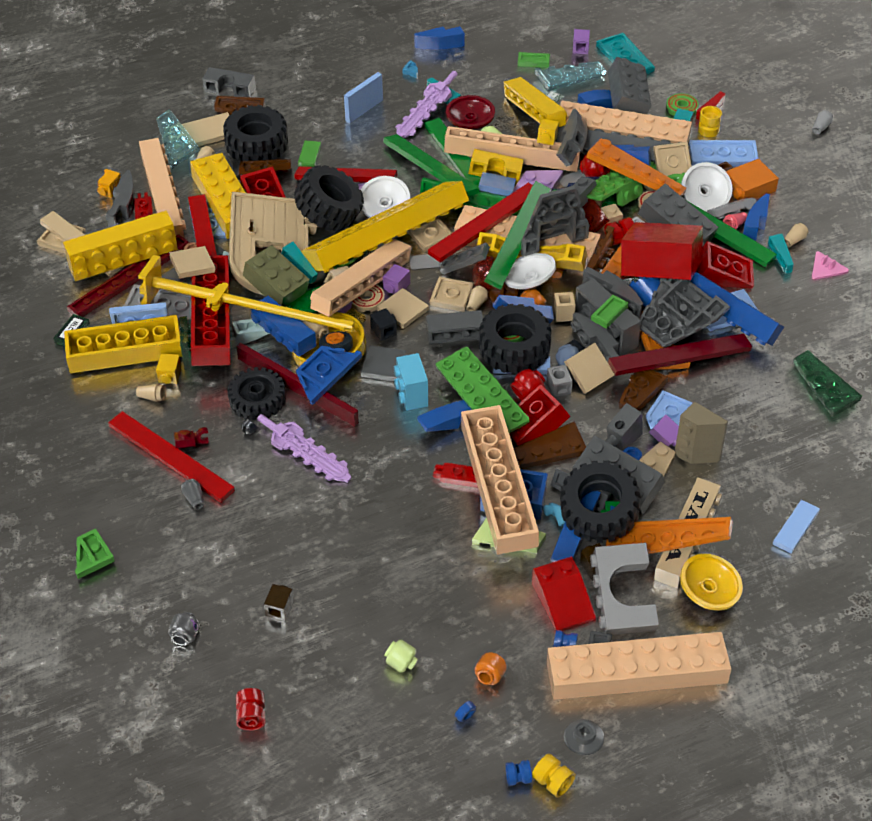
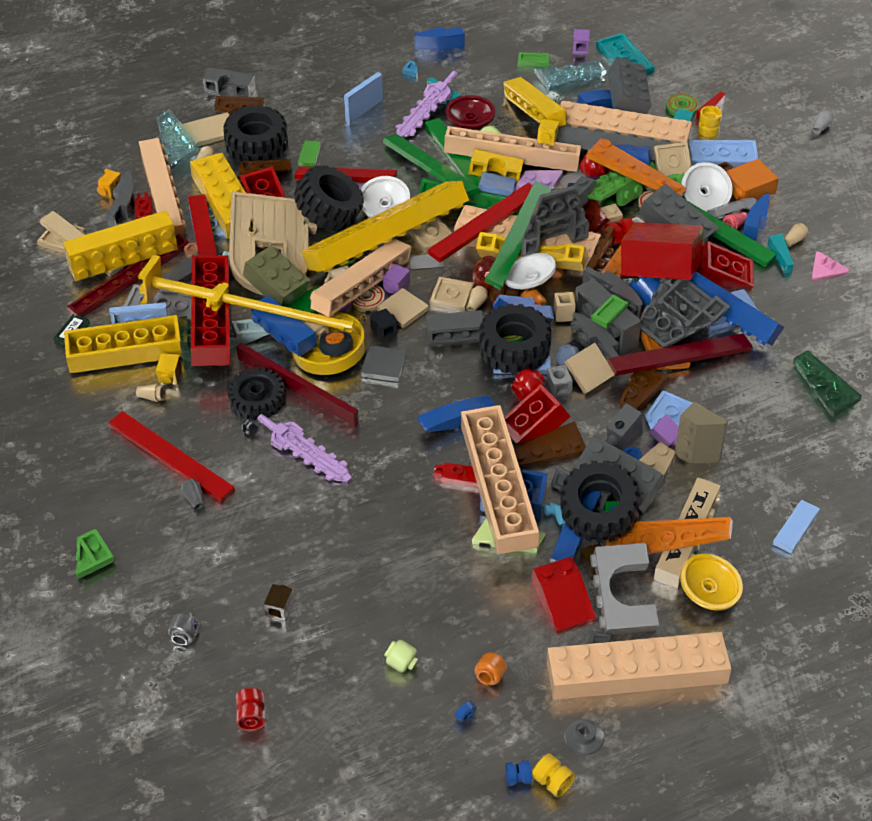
(188, 438): dark red plate -> none
(192, 262): tan tile -> none
(297, 258): teal piece -> none
(324, 370): blue wing -> none
(411, 381): medium azure brick -> none
(465, 258): dark grey tile -> none
(479, 387): bright green bracket -> none
(562, 639): blue wheel -> none
(575, 137): dark grey slope -> none

